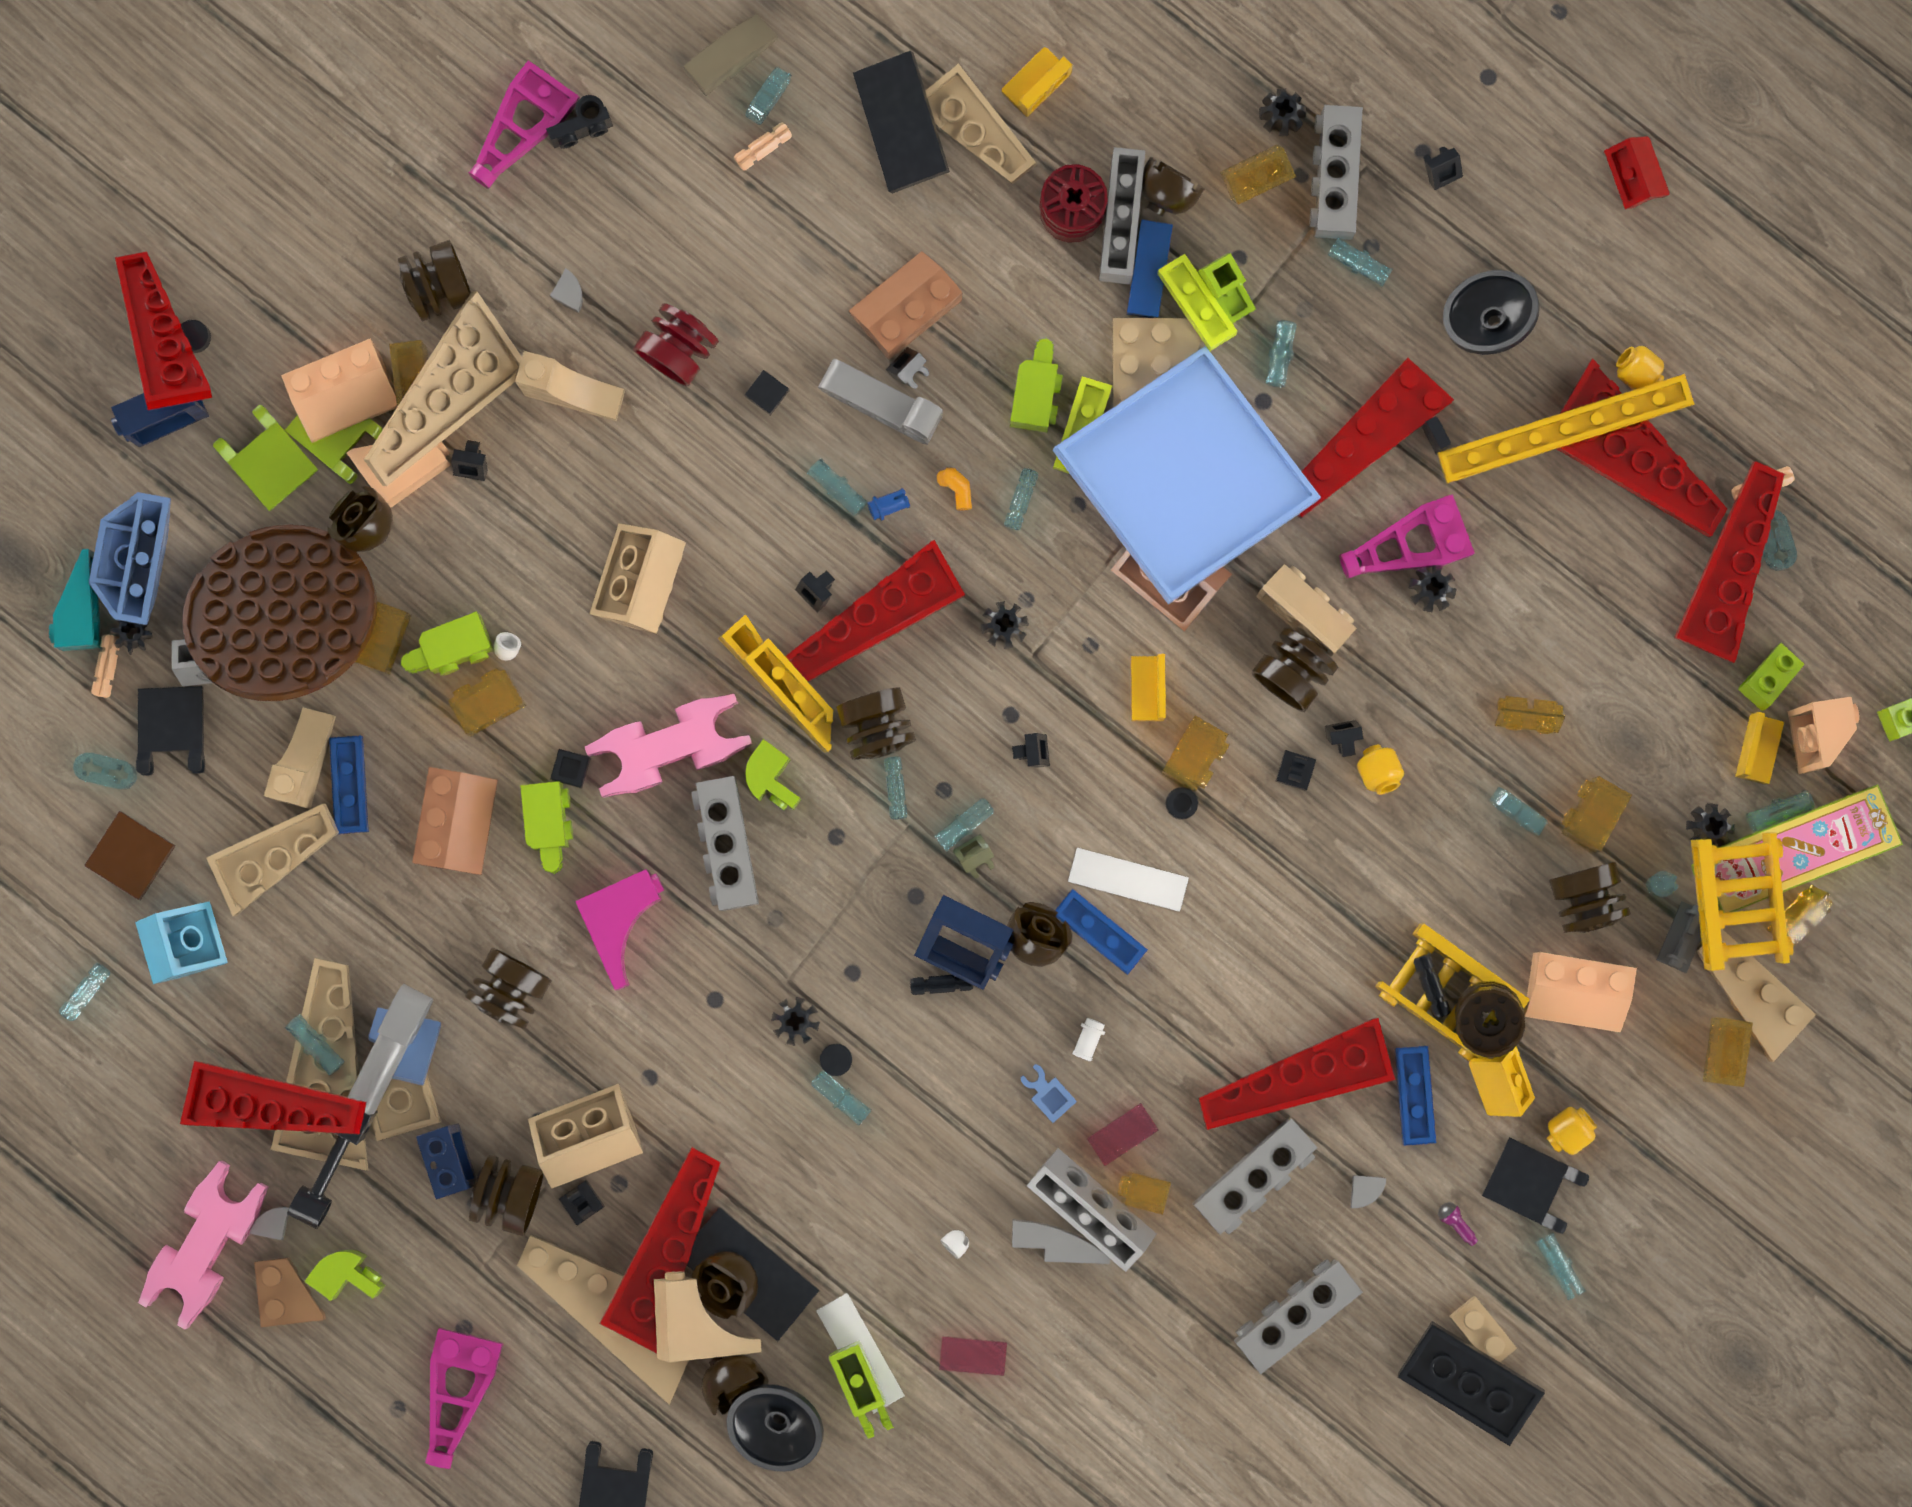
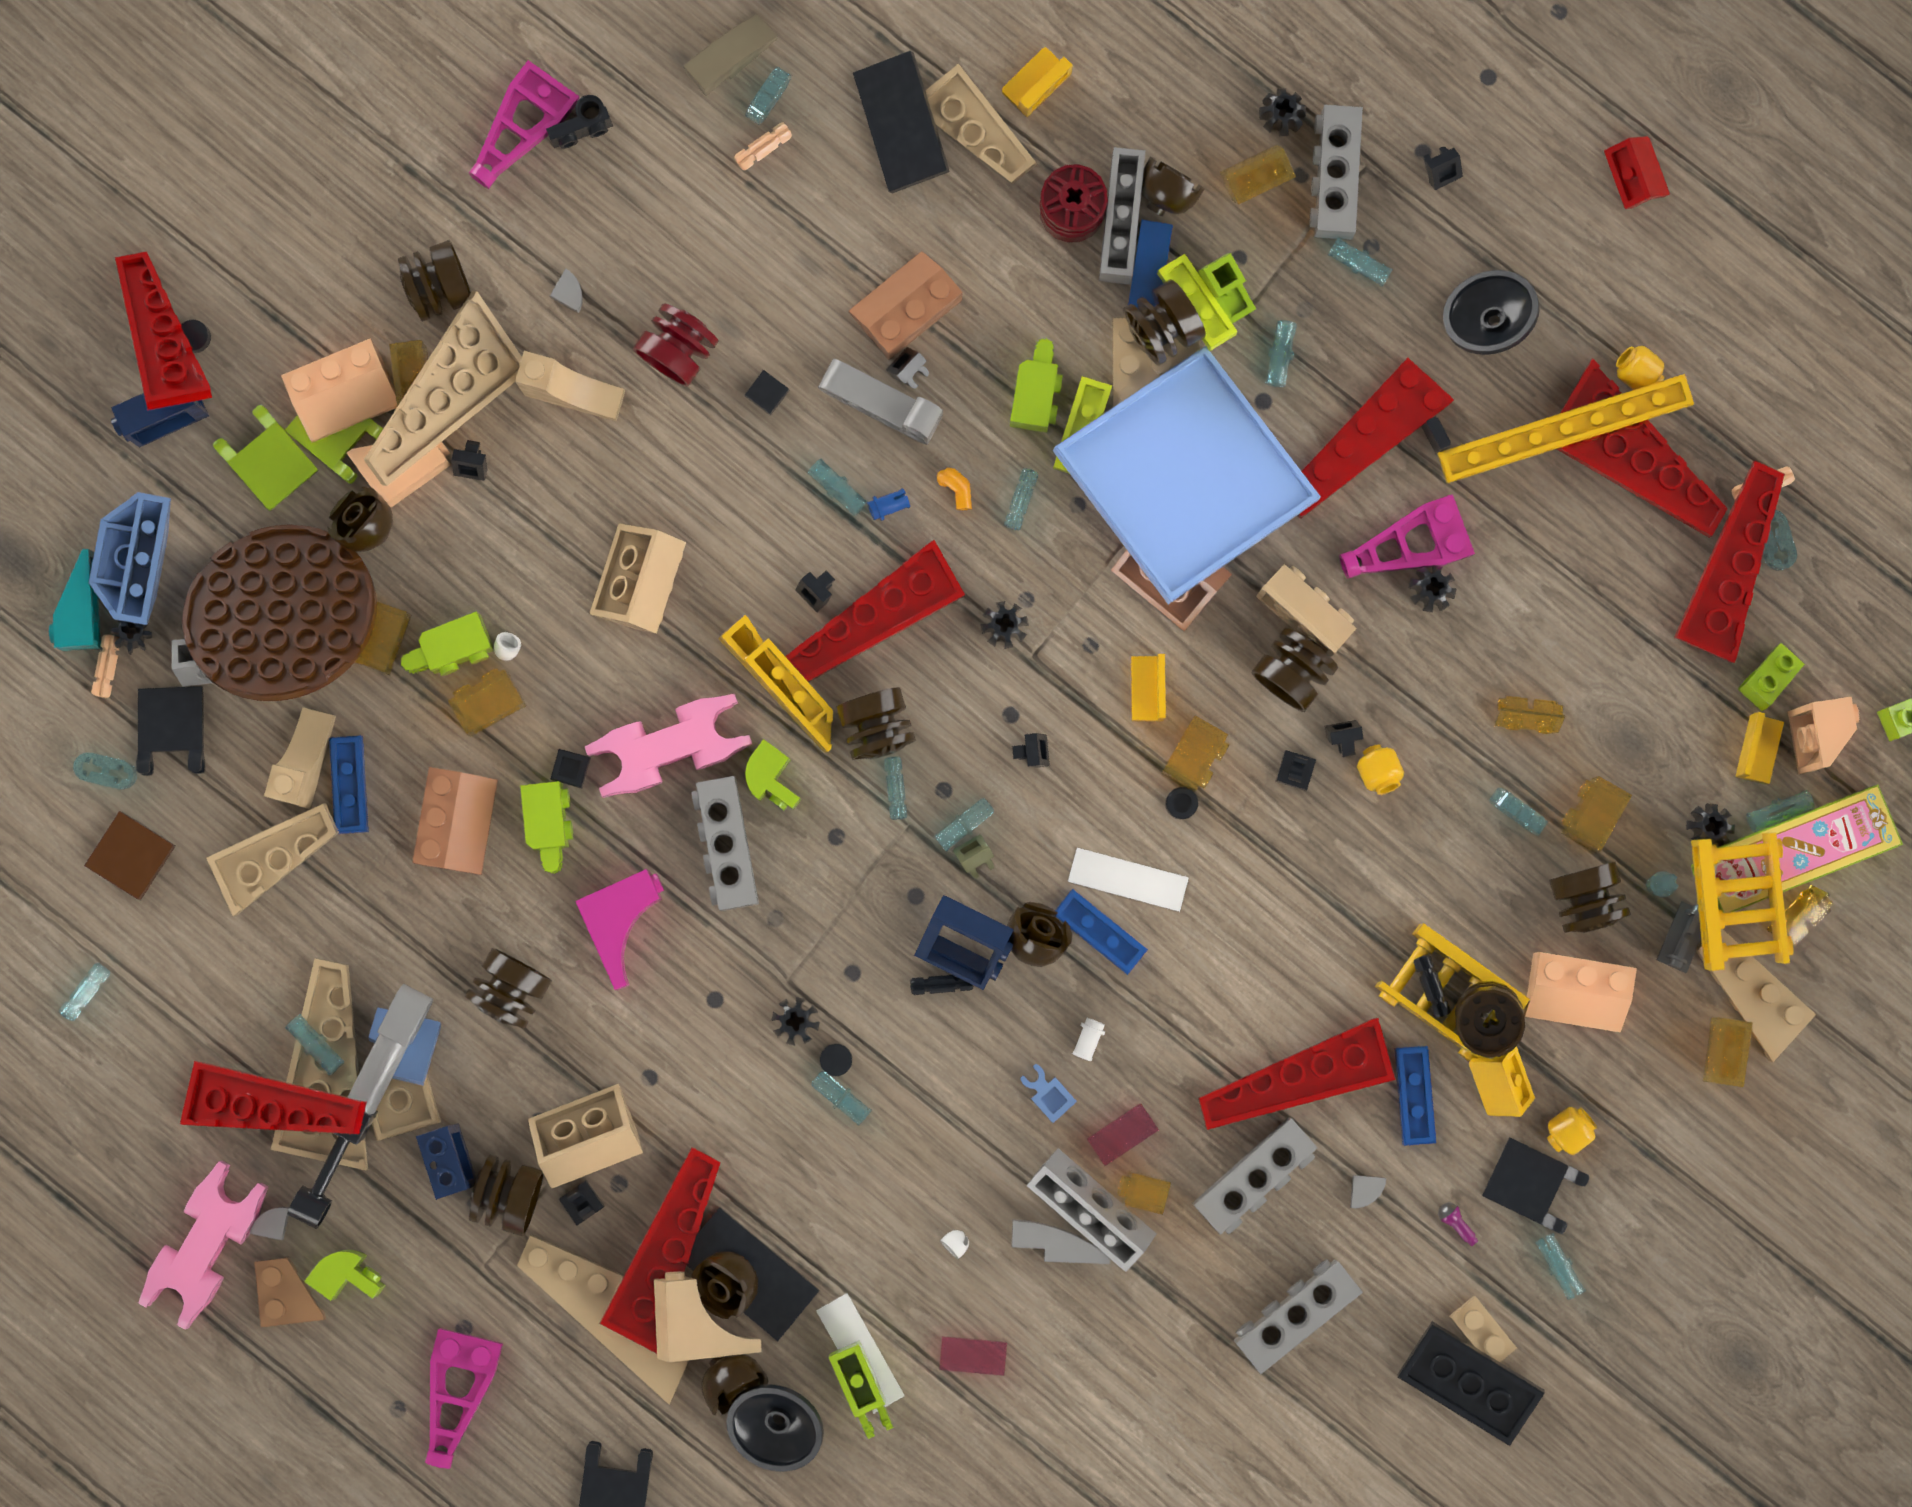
(181, 942): medium azure slope -> none
(1159, 325): none -> dark brown wheel

